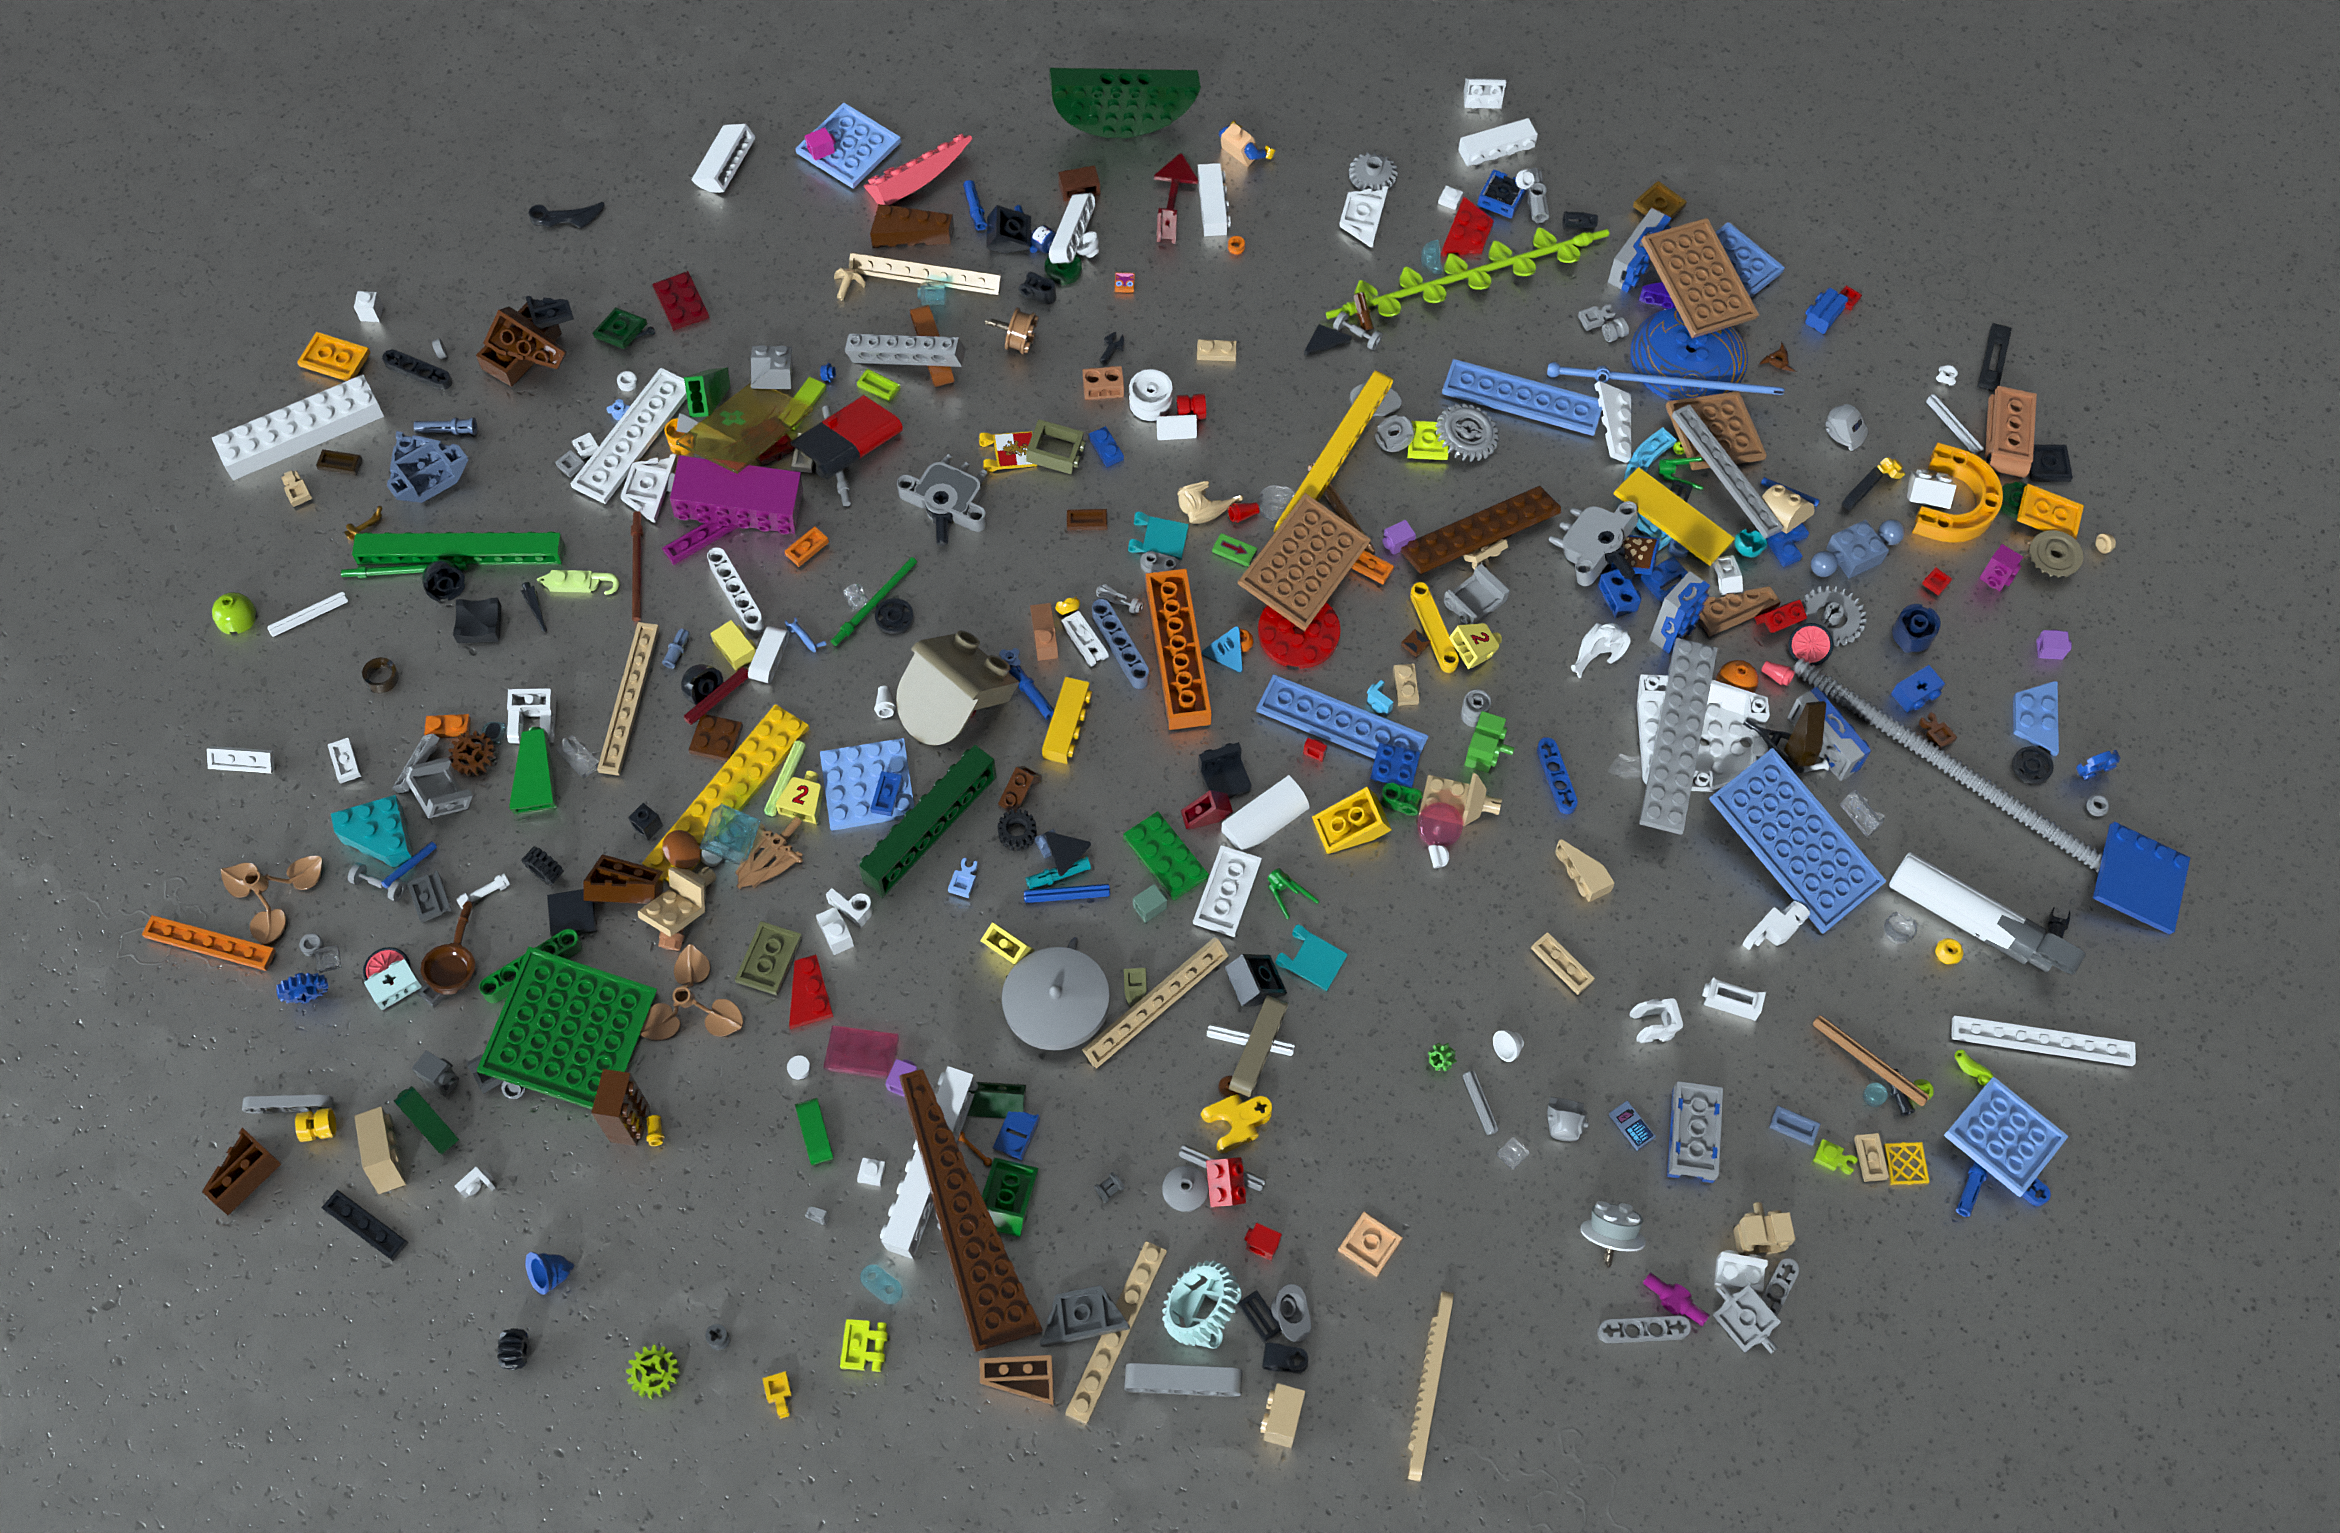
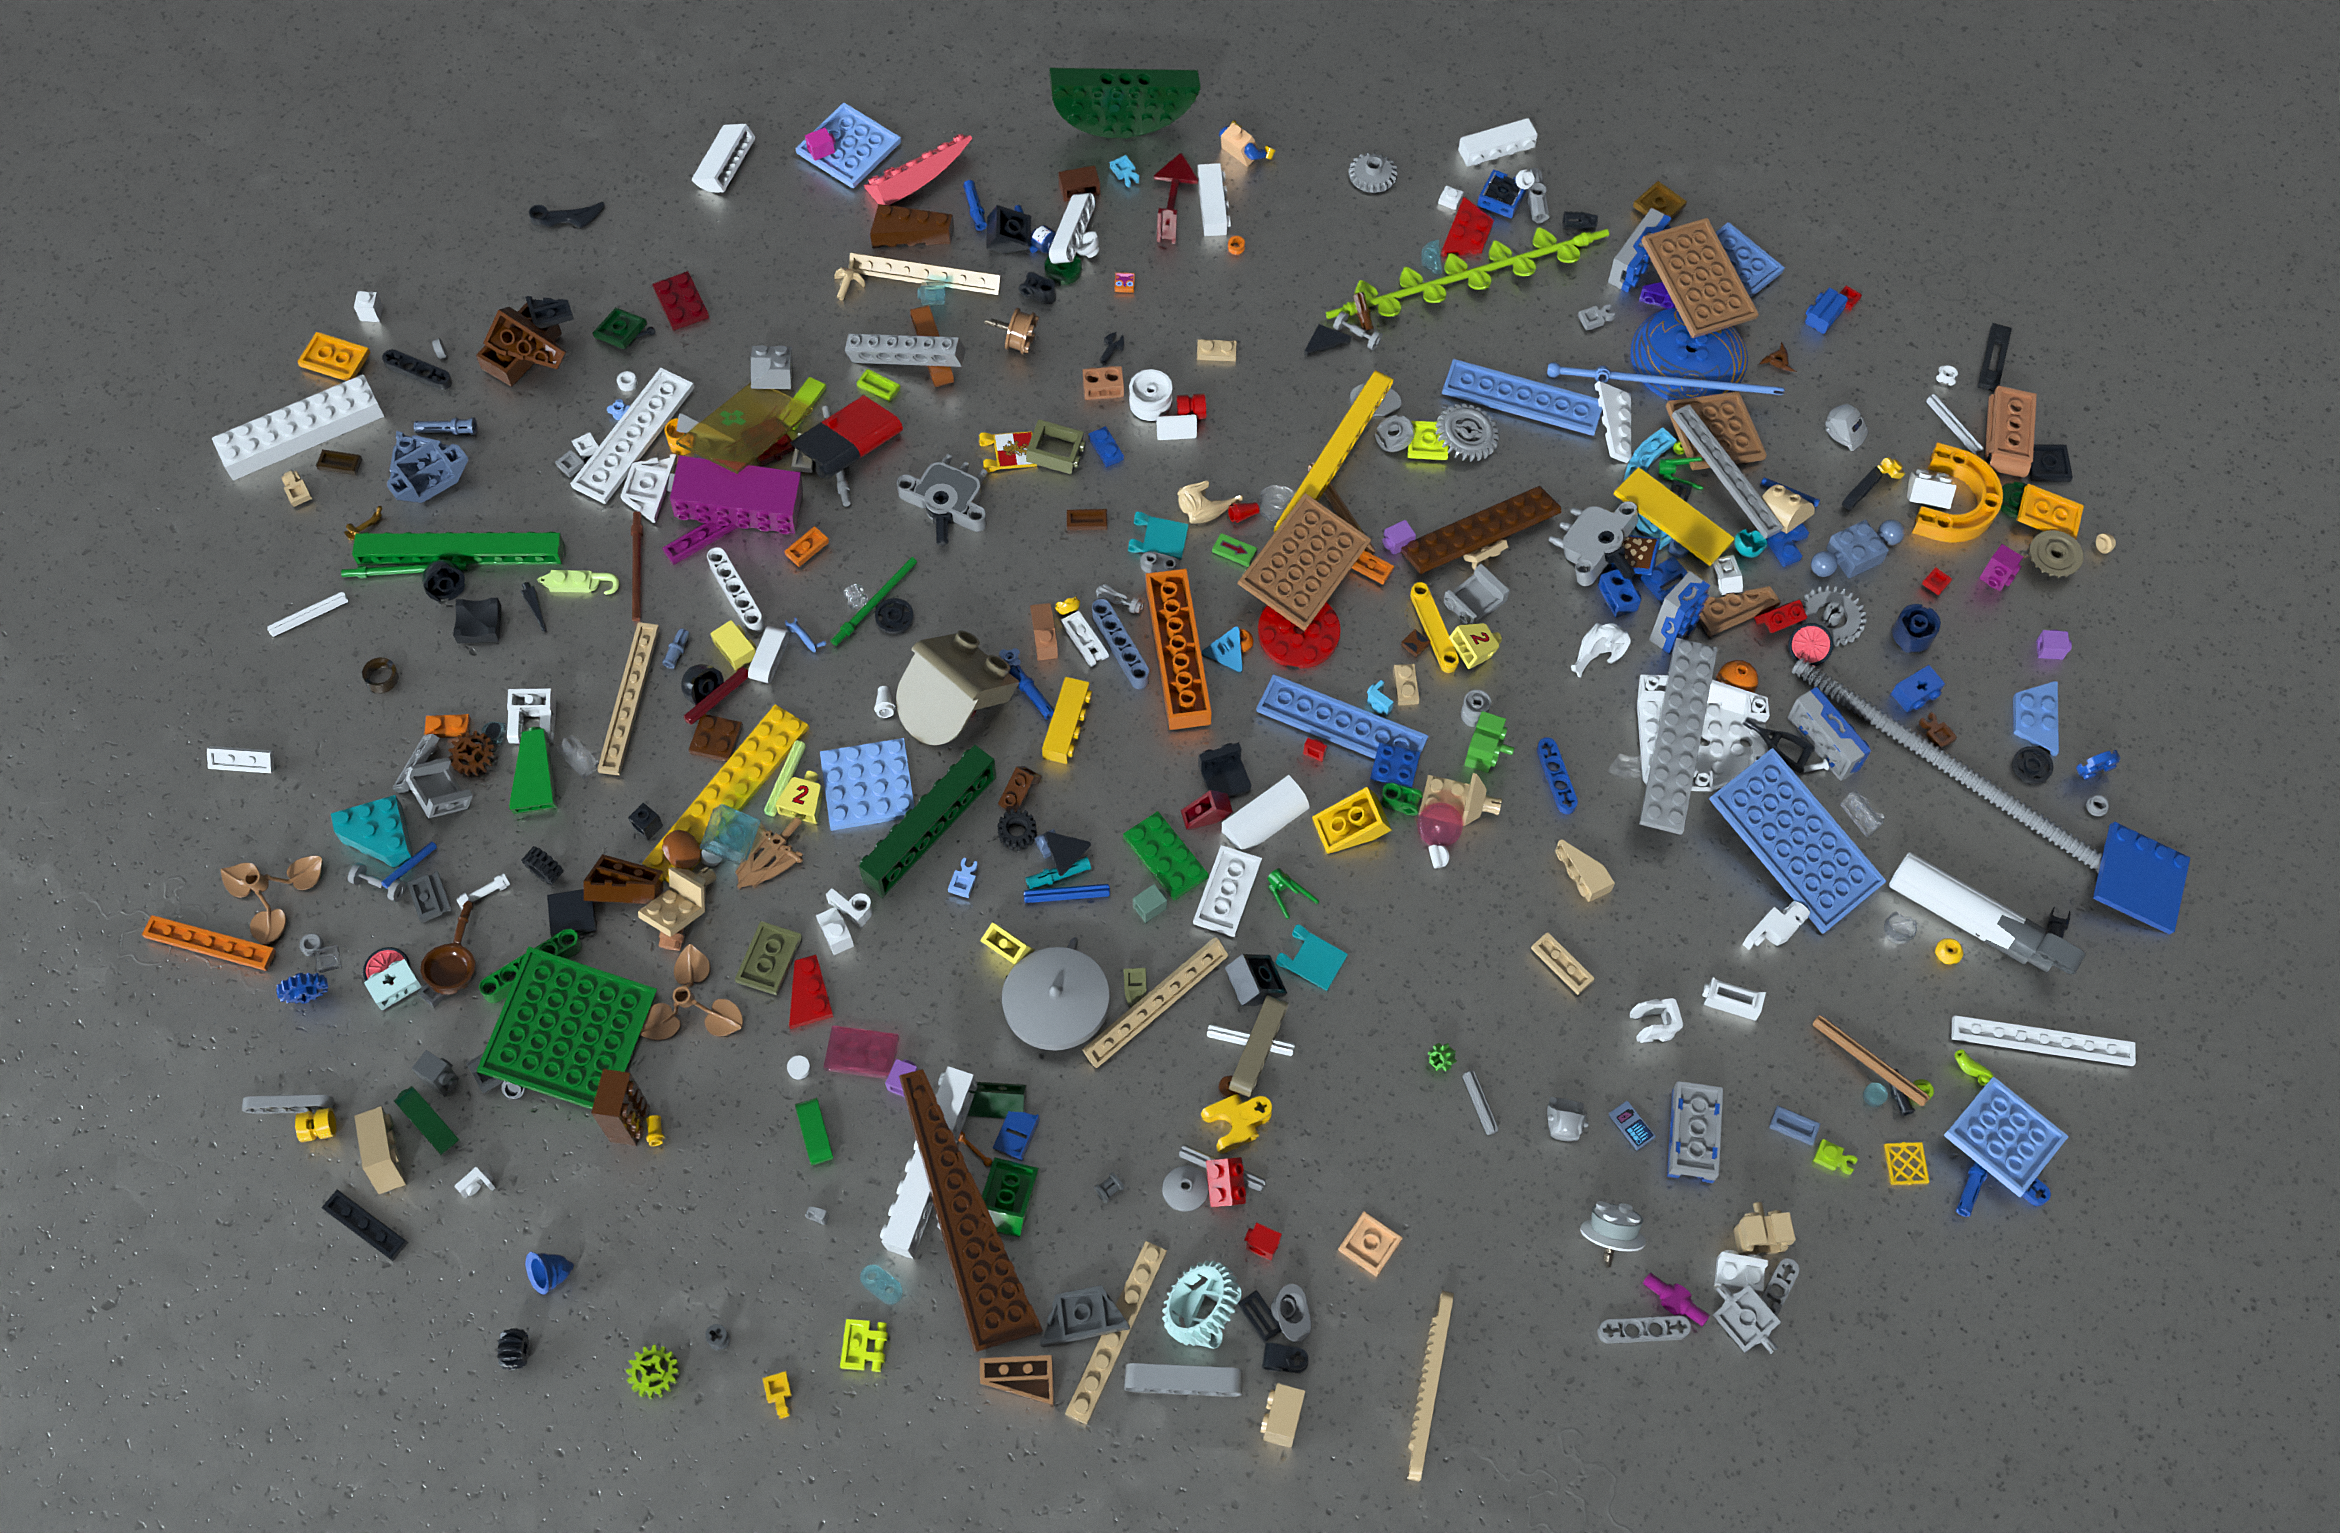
(233, 613): lime cylinder -> none
(240, 1174): reddish brown wedge -> none
(344, 760): white plate -> none
(706, 390): green slope -> none
(827, 372): blue plate -> none
(871, 1171): white plate -> none
(886, 793): blue plate -> none
(1124, 169): none -> medium azure plate
(1363, 213): white wing -> none
(1484, 92): white slope -> none
(1507, 1044): white piece -> none
(1512, 1153): clear plate -> none
(1616, 329): light grey wheel -> none
(1779, 673): coral cone -> none
(1807, 735): dark brown slope -> none
(1871, 1157): tan plate -> none

